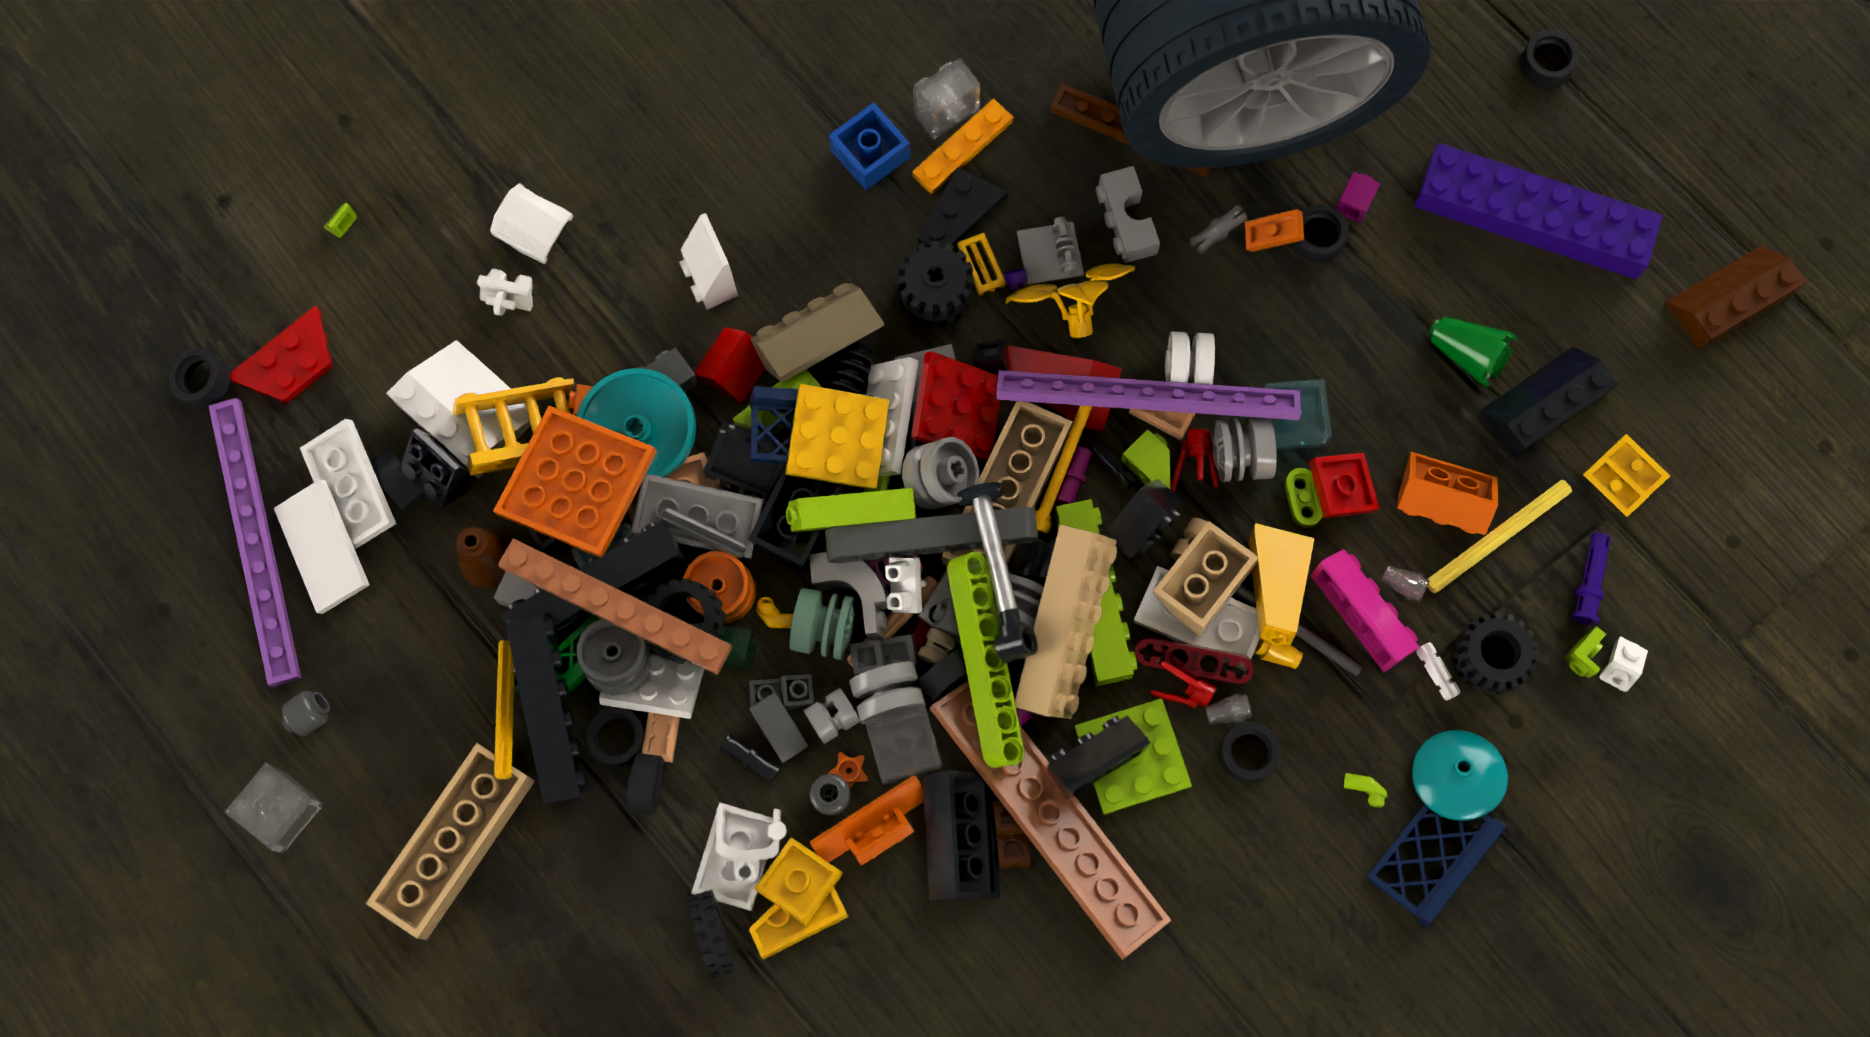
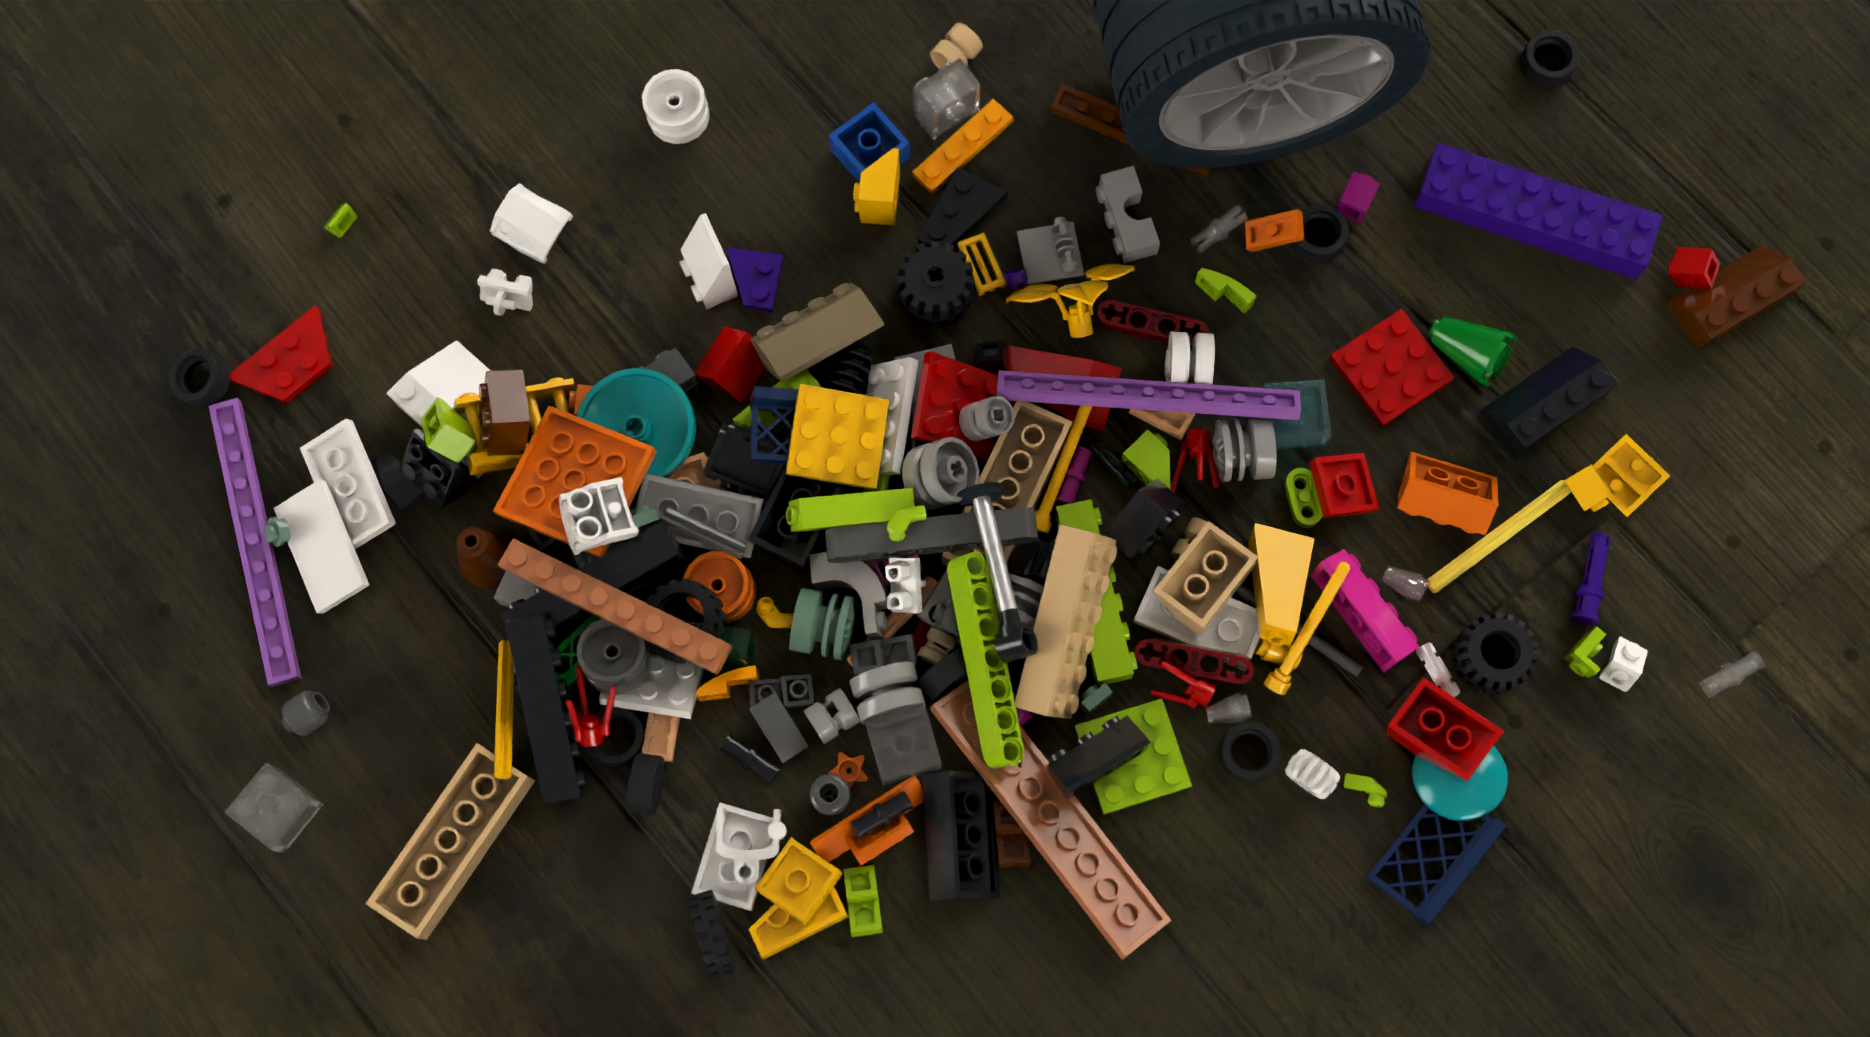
(277, 531): none -> sand green plate
(447, 431): none -> lime slope
(503, 412): none -> reddish brown brick
(590, 729): none -> red plant
(596, 515): none -> white slope
(643, 516): none -> sand green plate
(675, 106): none -> white wheel
(719, 686): none -> light orange slope
(756, 277): none -> dark purple wing
(863, 901): none -> lime slope
(878, 190): none -> yellow slope
(881, 815): none -> black pin
(902, 518): none -> lime arm
(958, 43): none -> tan wheel
(986, 418): none -> light grey wheel
(1094, 698): none -> sand green plate
(1152, 317): none -> dark red beam
(1217, 284): none -> lime slope
(1280, 679): none -> yellow piece
(1312, 774): none -> white gear
(1391, 368): none -> red plate
(1443, 730): none -> red slope
(1589, 489): none -> yellow brick
(1694, 267): none -> red brick
(1732, 674): none -> clear pin

